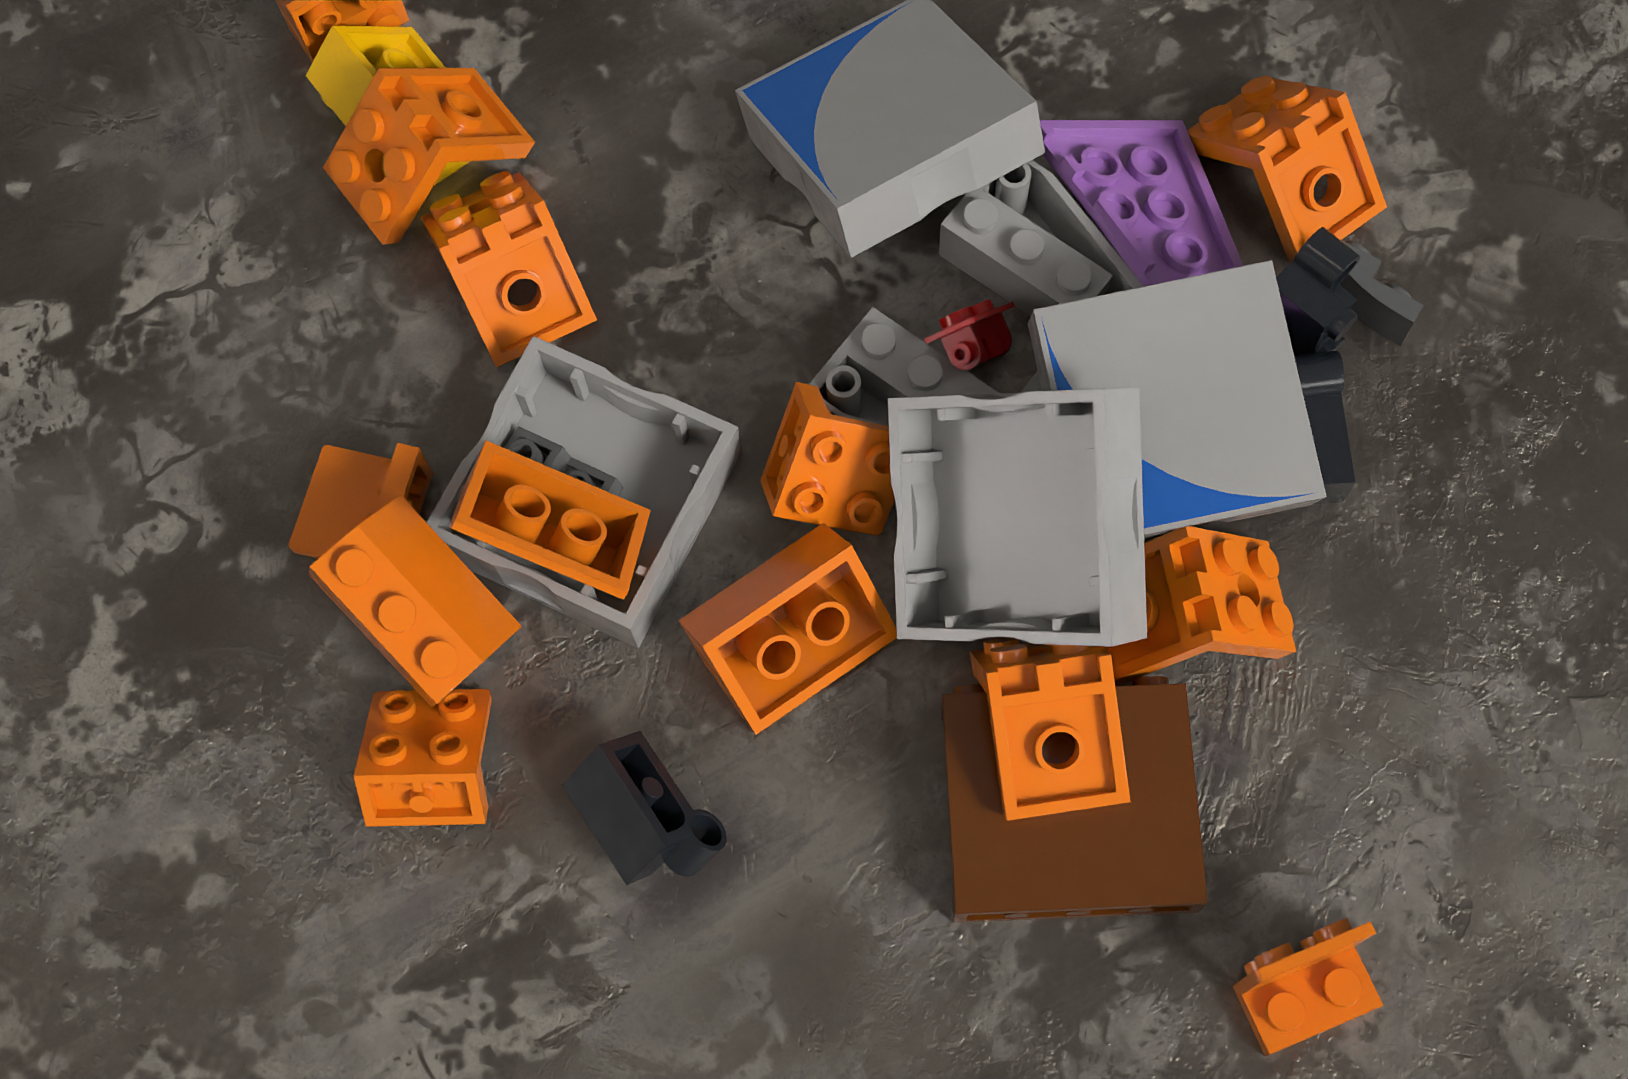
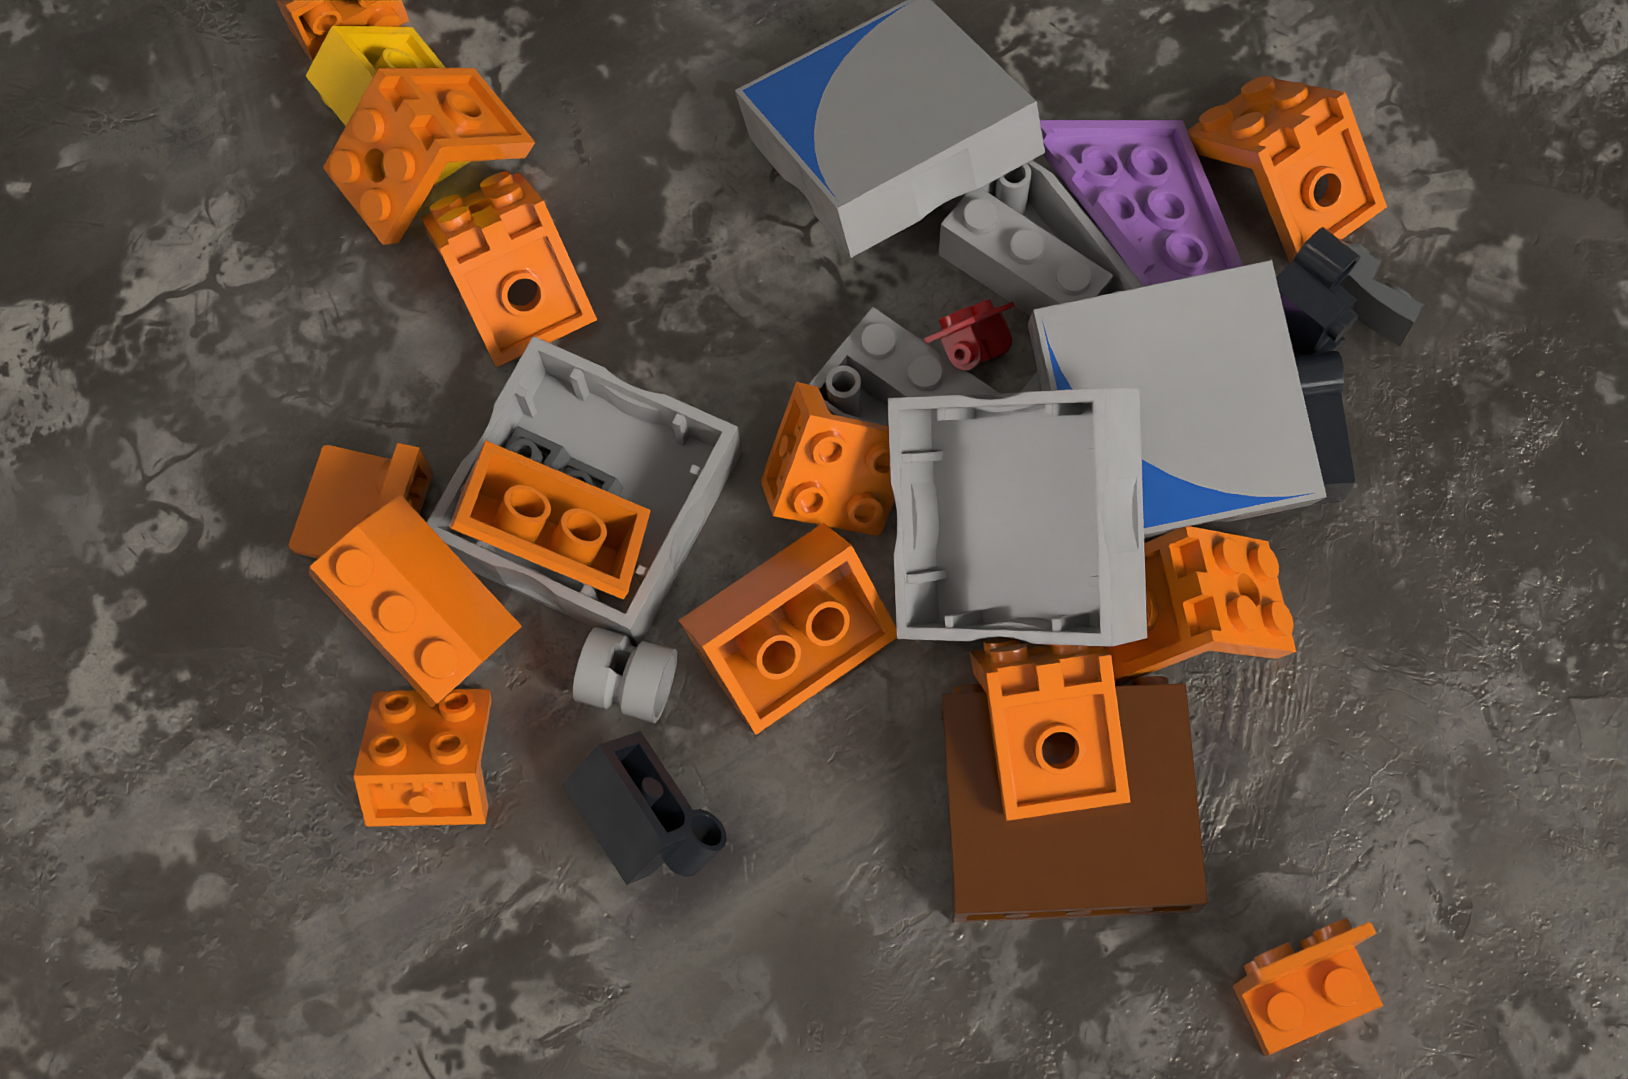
(624, 674): none -> light grey wheel

